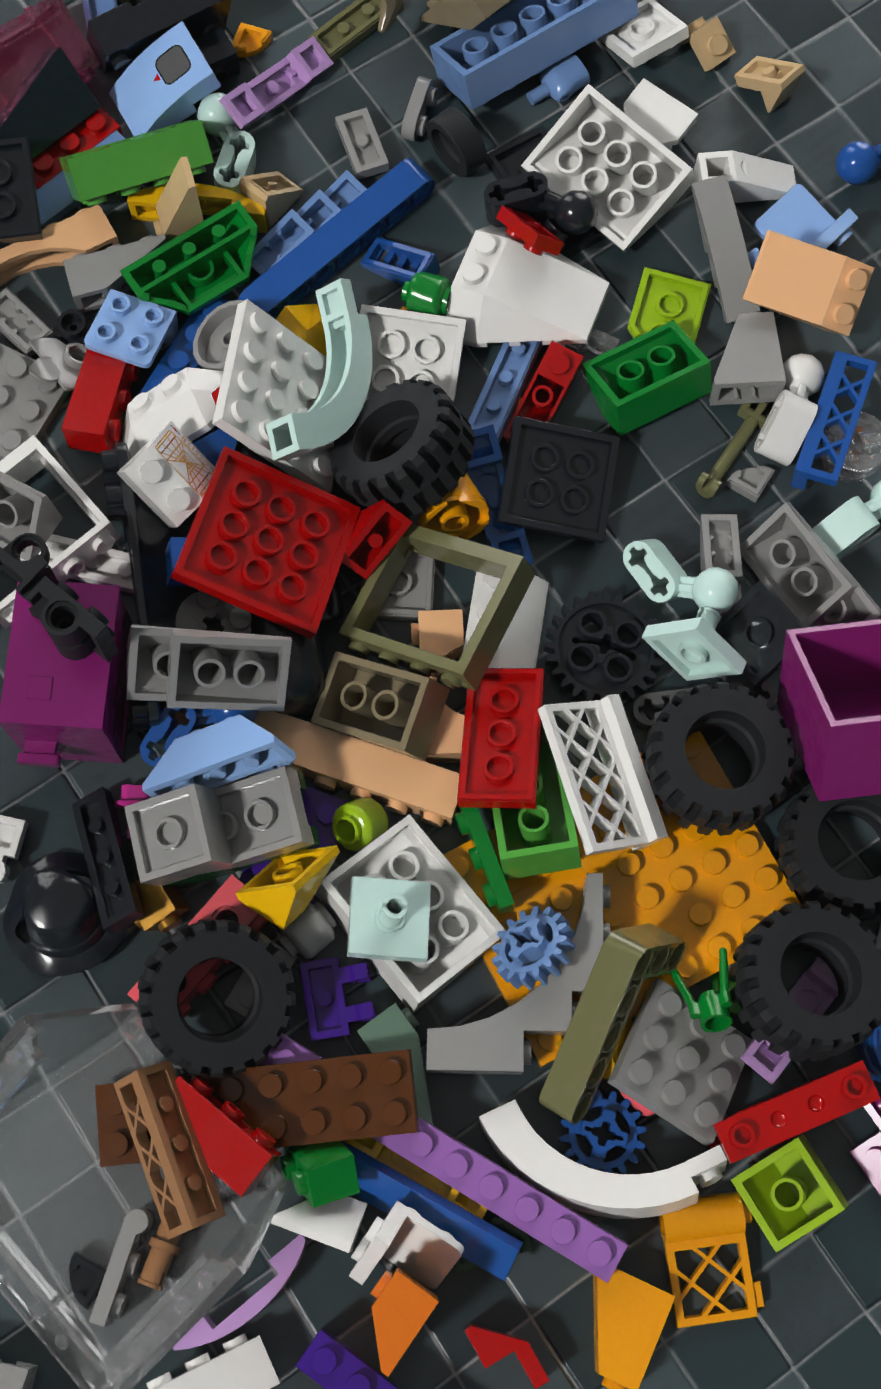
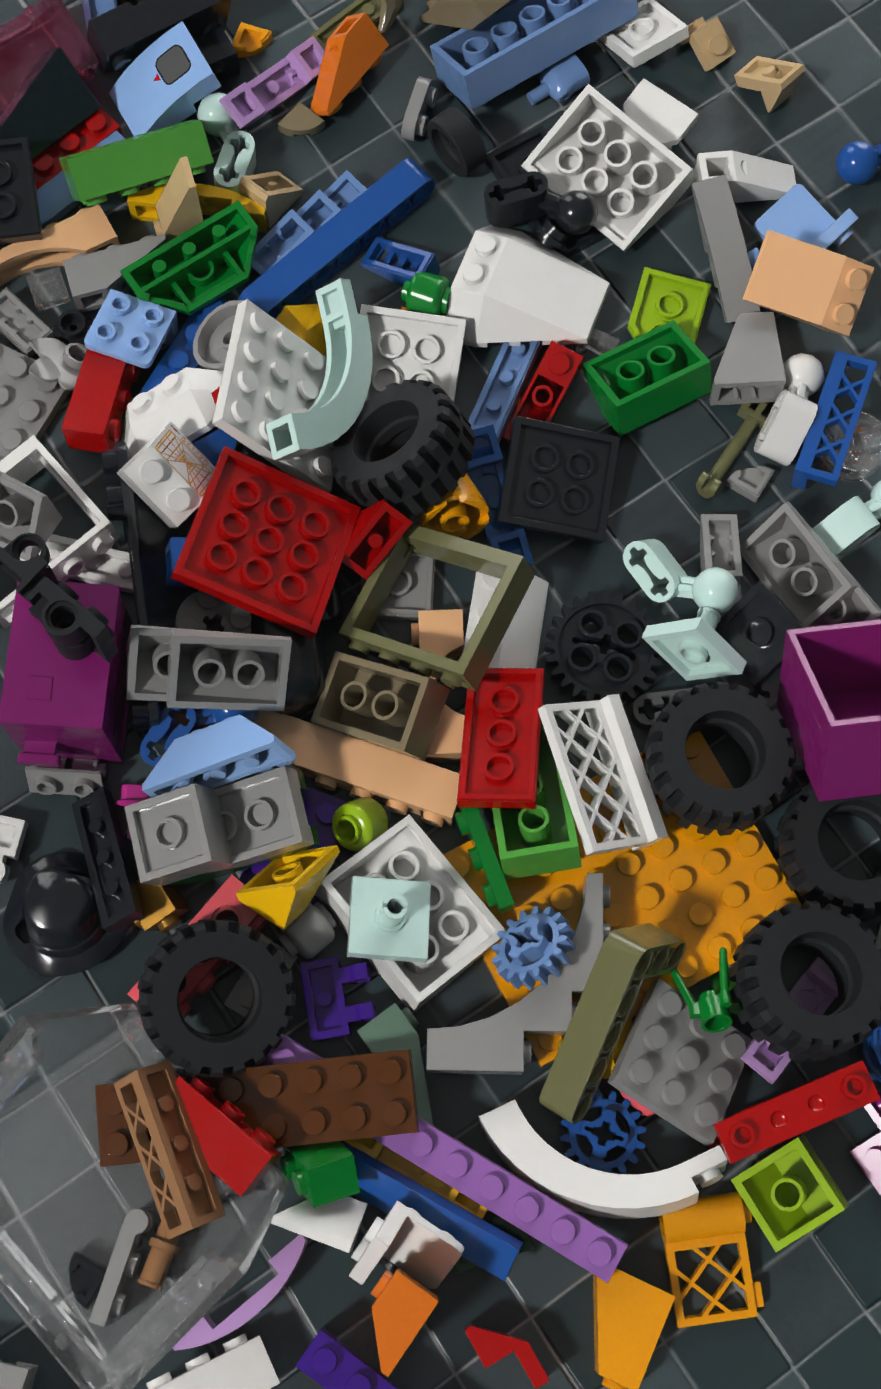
(48, 289): none -> clear tile
(80, 780): none -> light grey hinge
(301, 121): none -> dark tan tile
(347, 57): none -> orange slope
(362, 143): light grey plate -> none
(525, 228): red plate -> none

